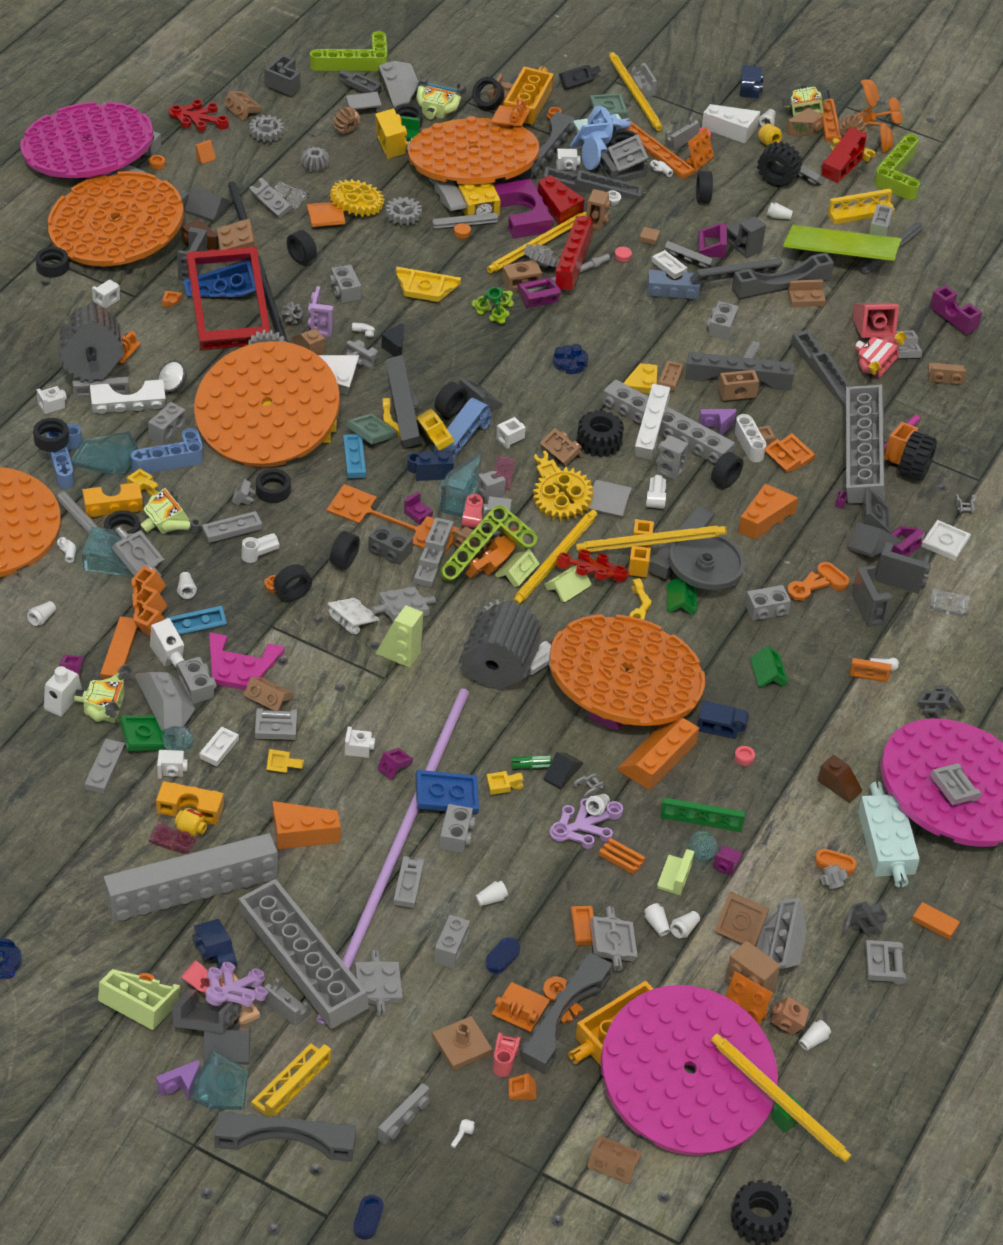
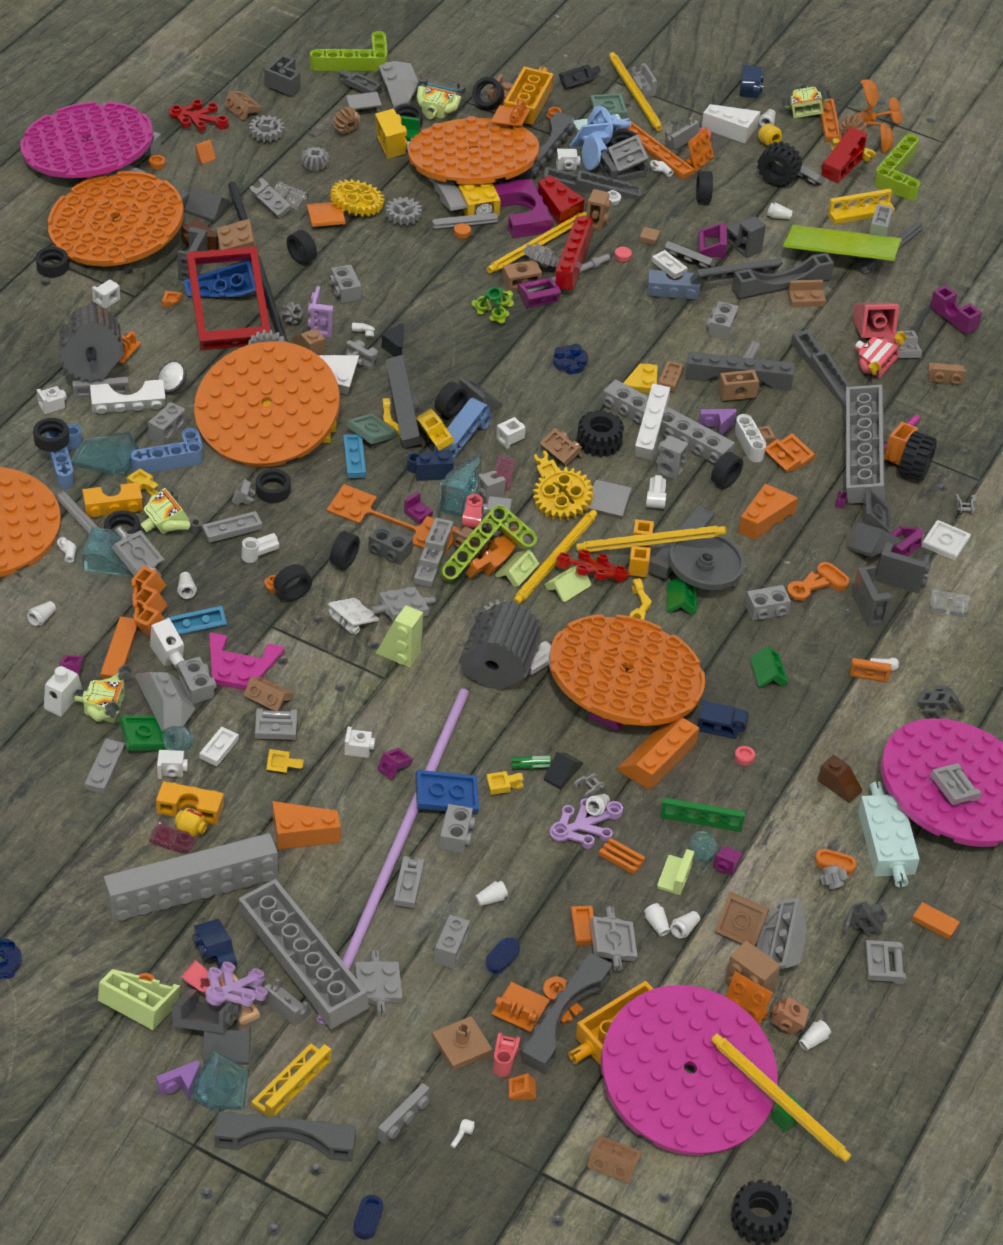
(426, 284): yellow wing -> none
(805, 123): medium nougat slope -> none

